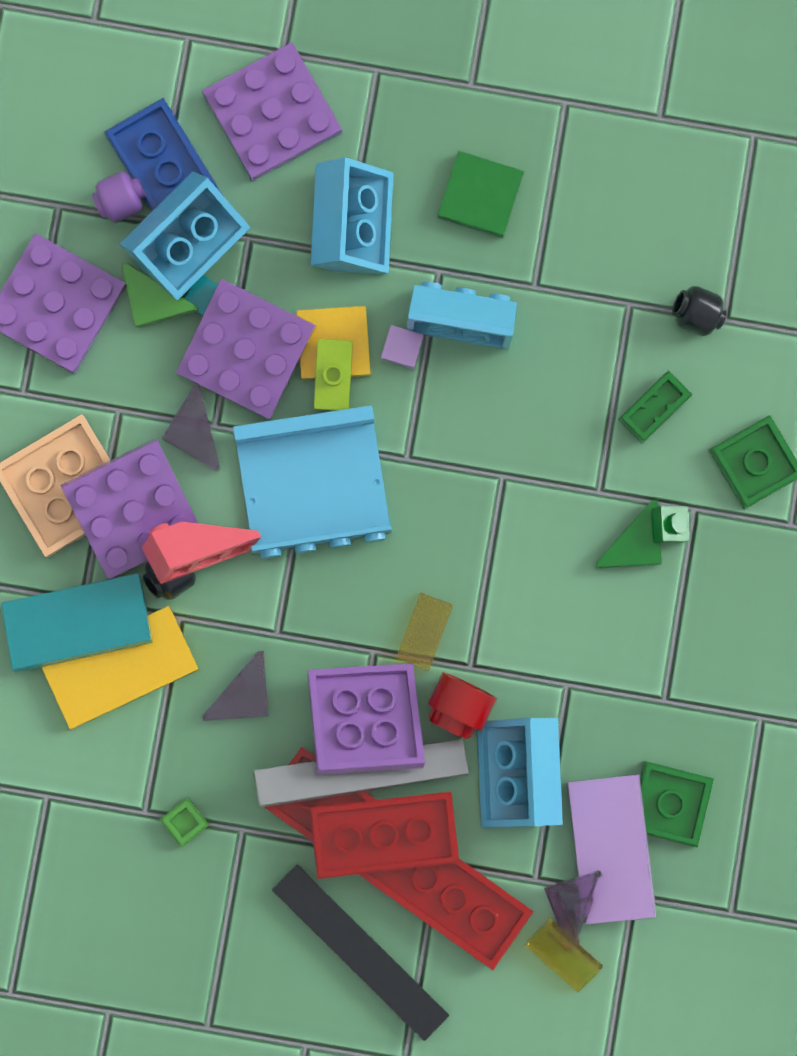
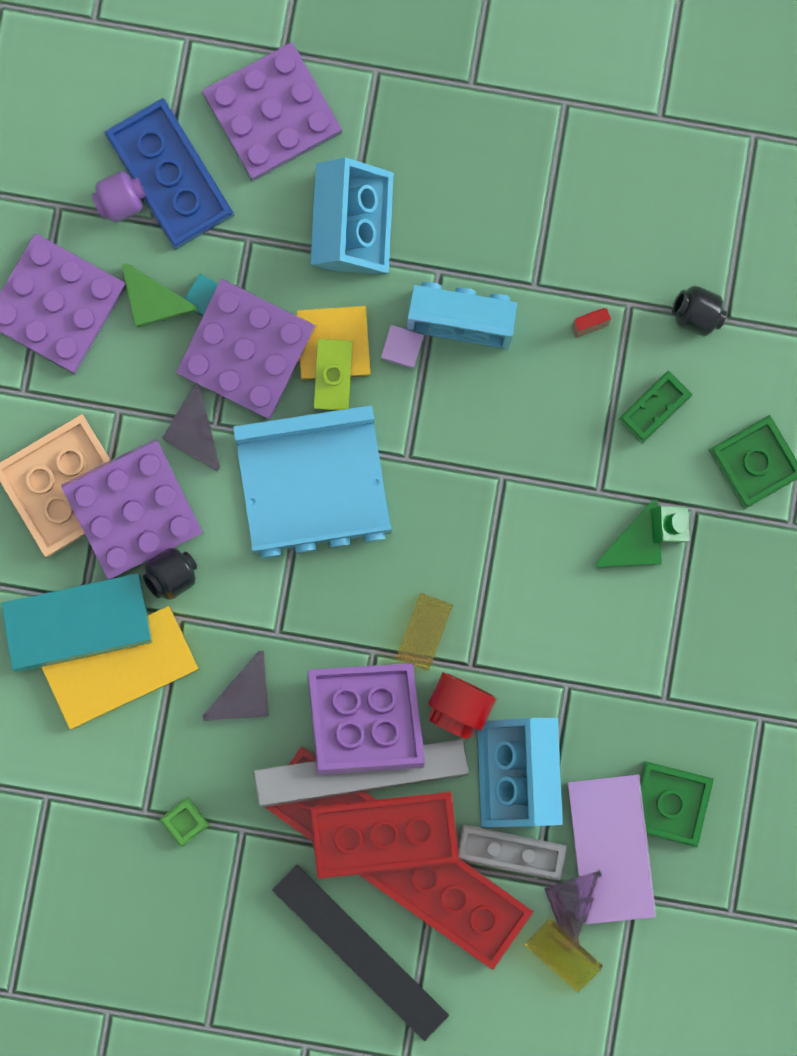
(185, 235): medium azure slope -> none
(194, 546): coral slope -> none
(480, 194): green tile -> none
(511, 852): none -> light grey tile
(591, 322): none -> red tile

